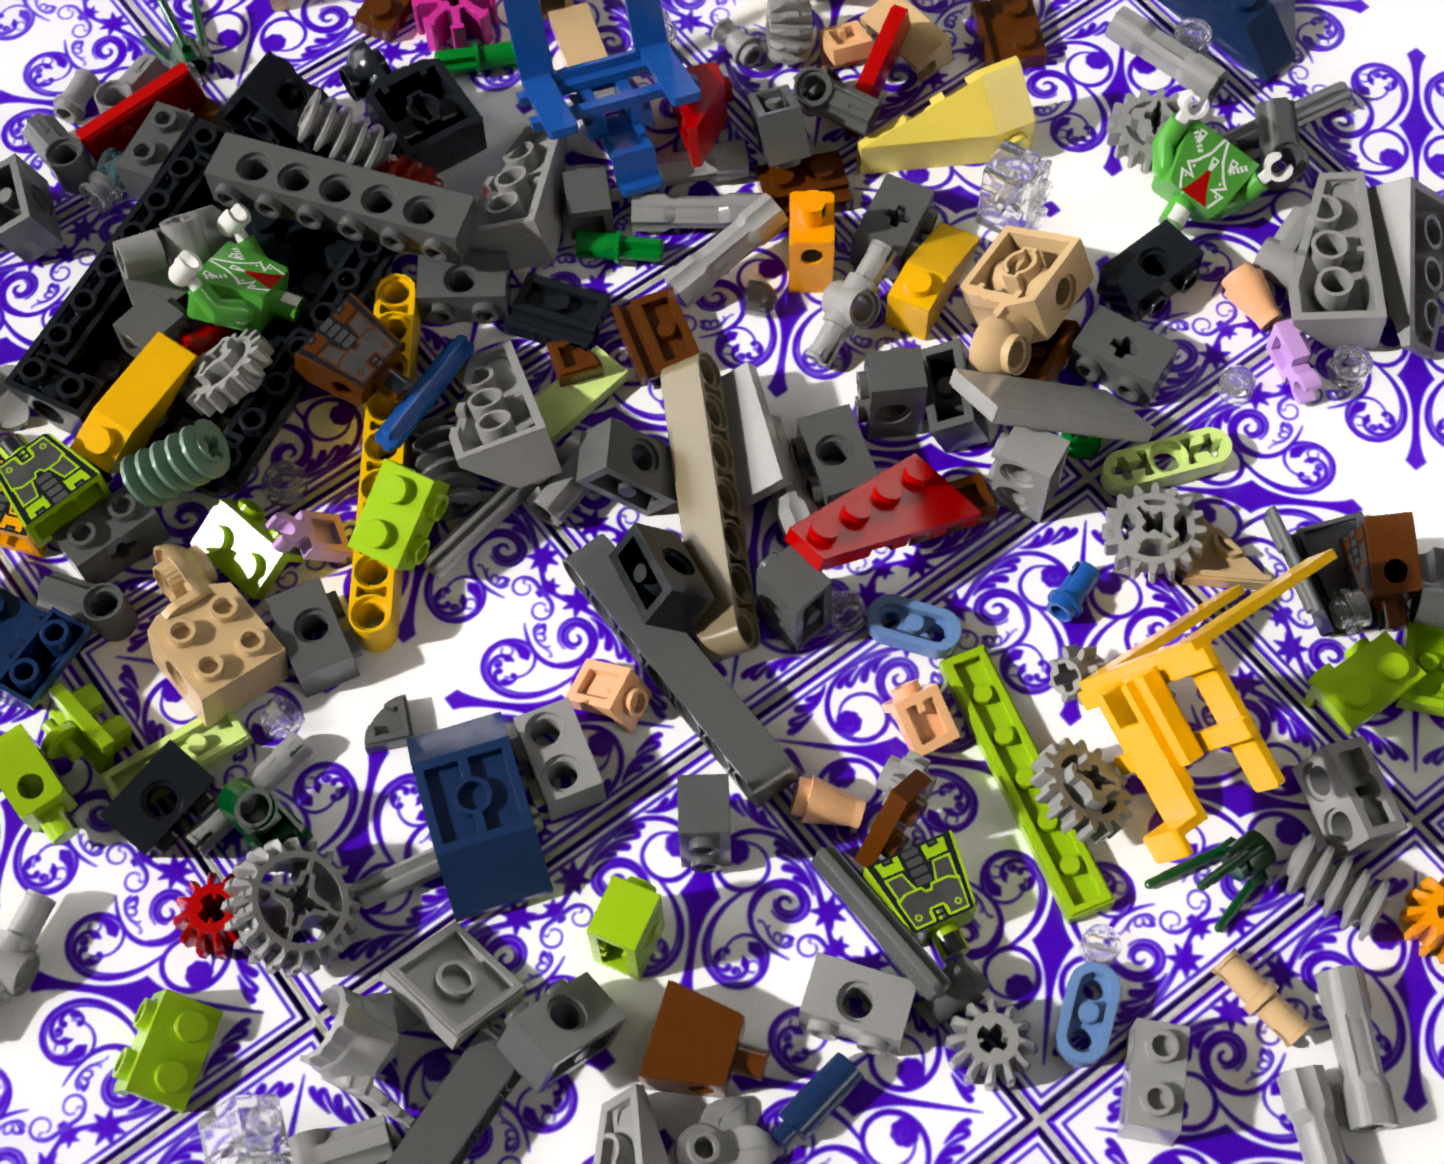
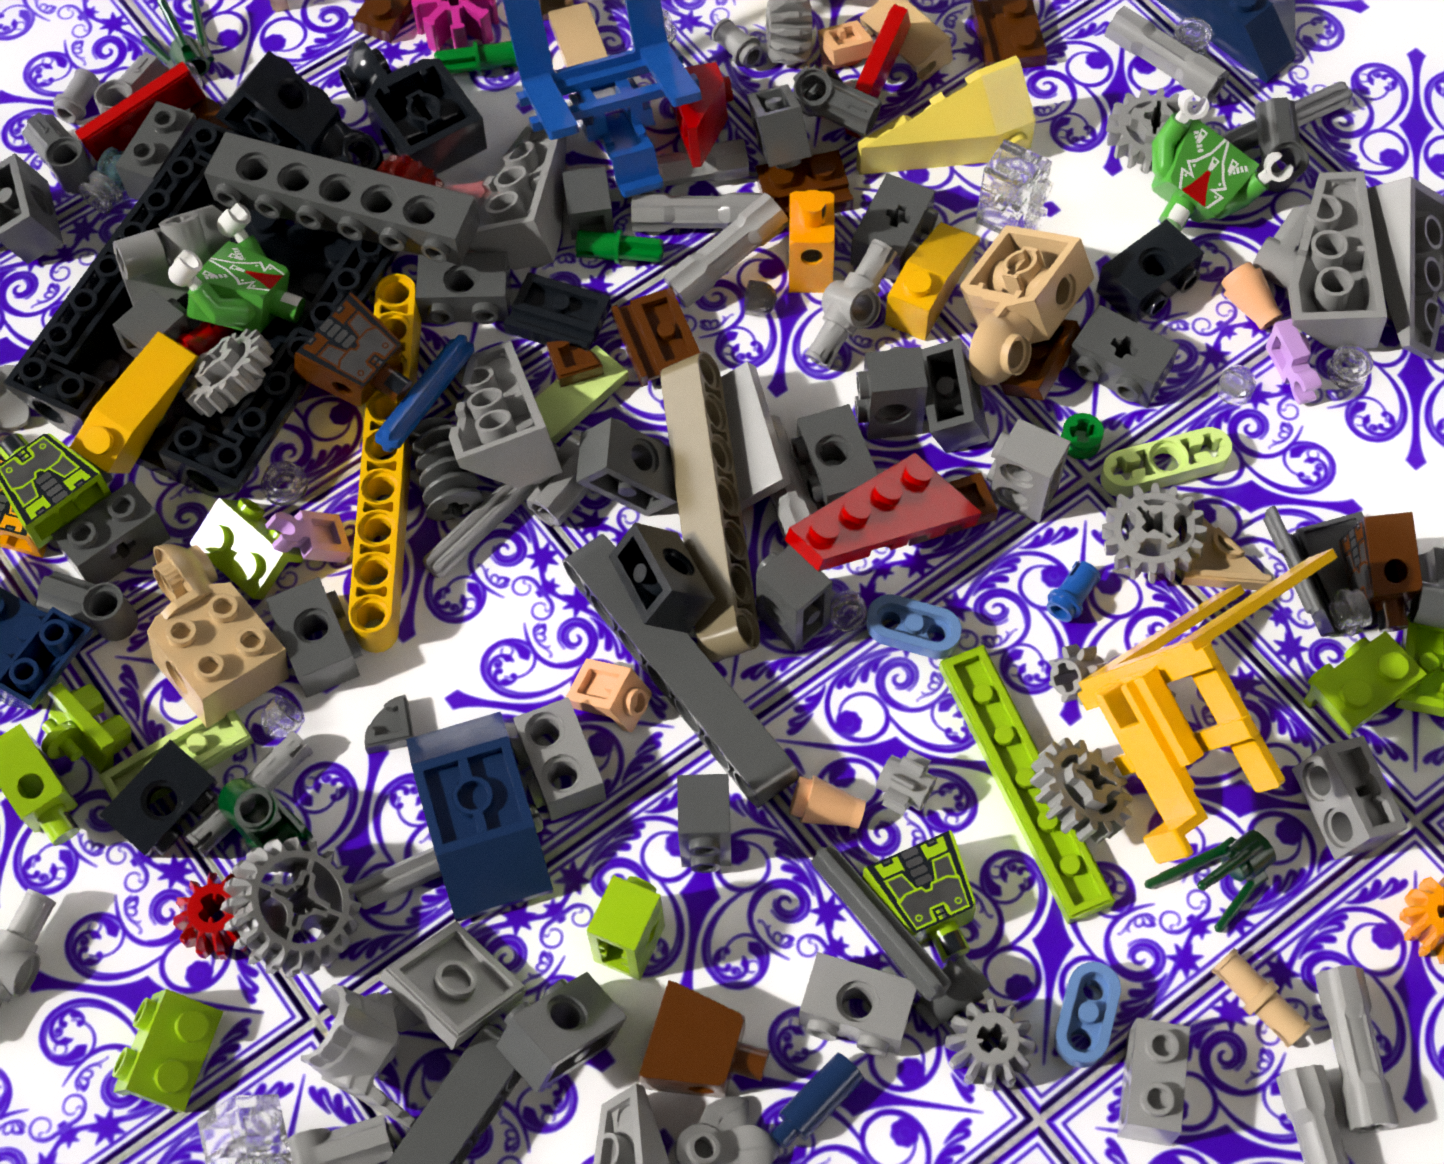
(176, 464): sand green piece -> none
(343, 133): light grey piece -> none
(399, 516): lime bracket -> none
(901, 809): reddish brown plate -> none
(922, 716): light nougat bracket -> none
(1050, 406): light grey tile -> none
(1098, 951): clear hinge -> none
(1335, 885): light grey piece -> none

